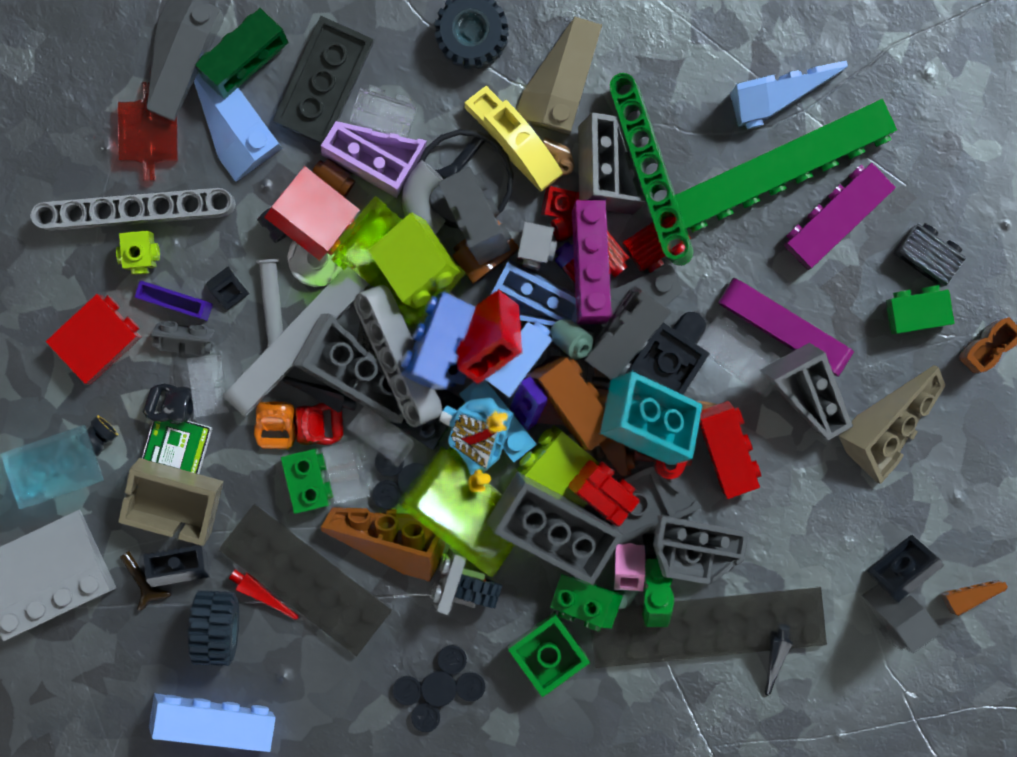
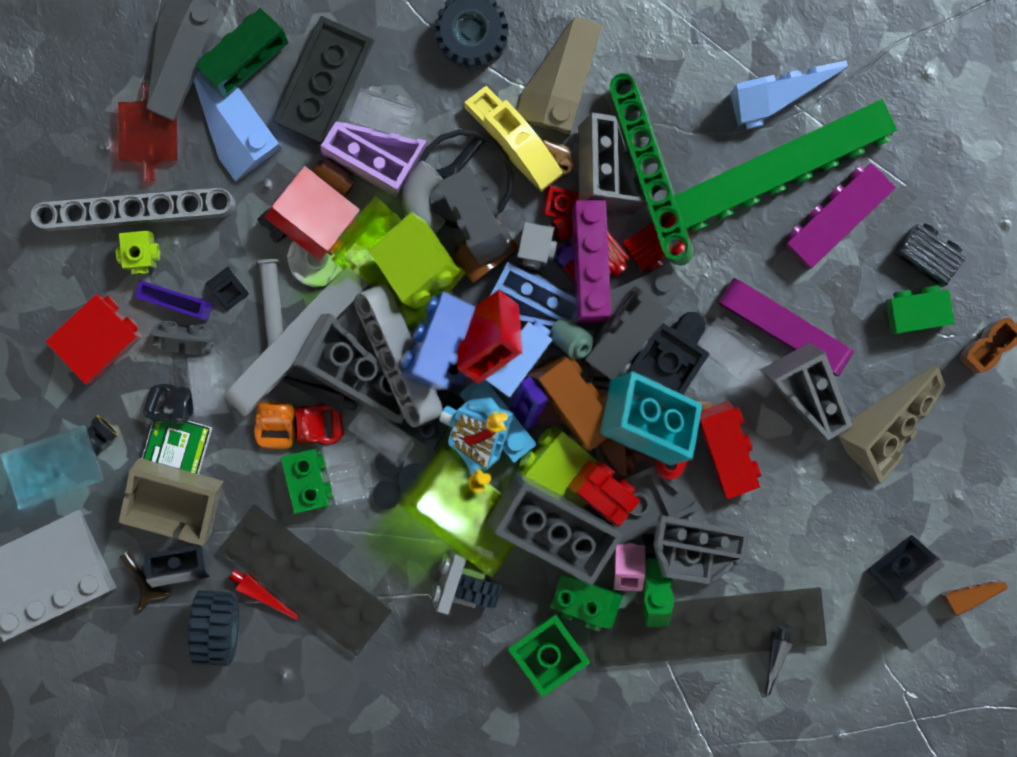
(211, 723): light blue wedge -> none
(388, 538): dark orange wedge -> none
(439, 688): black piece -> none

